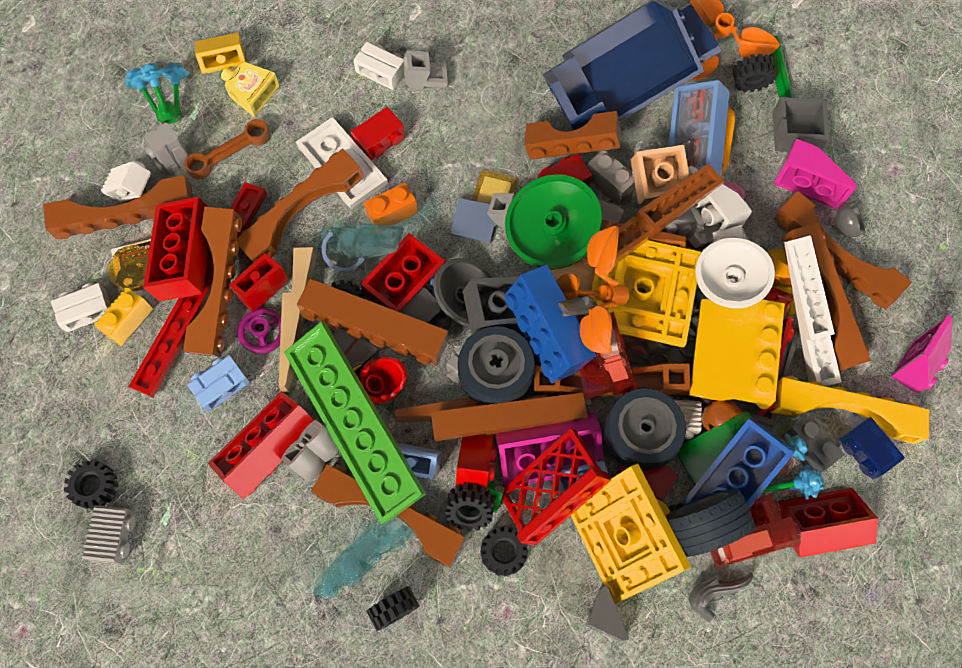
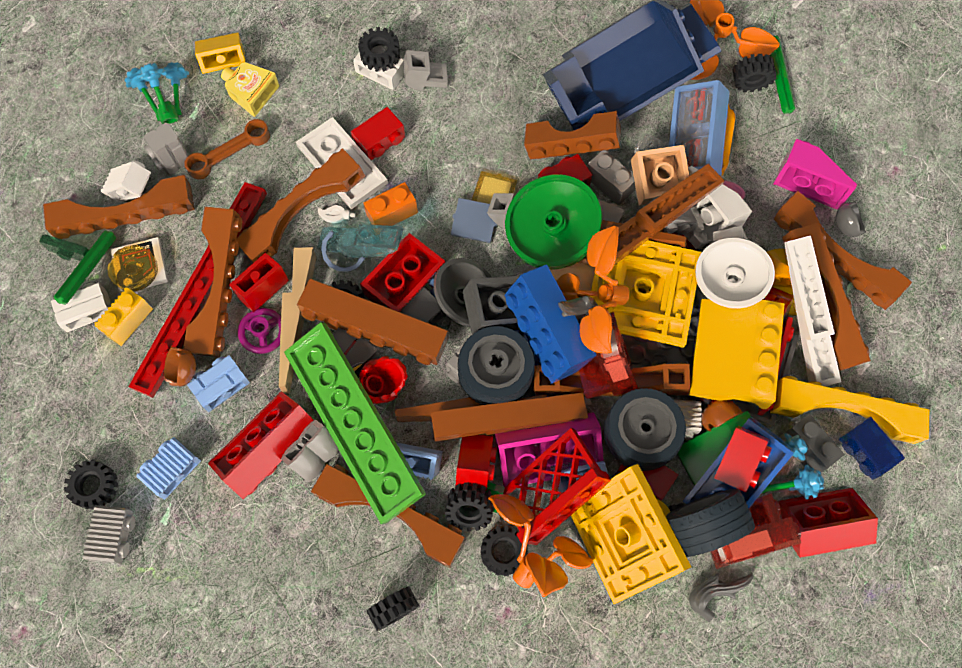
(63, 248): none -> clear green plate
(84, 267): none -> green axle
(168, 468): none -> light blue brick
(177, 251): red brick -> none
(179, 367): none -> dark orange hair
(335, 214): none -> white piece
(348, 566): clear light blue slope -> none
(379, 38): none -> black tyre
(533, 567): none -> orange plant
(605, 616): dark grey slope -> none
(742, 459): none -> brick
(801, 120): dark grey piece -> none
(925, 357): dark pink slope -> none

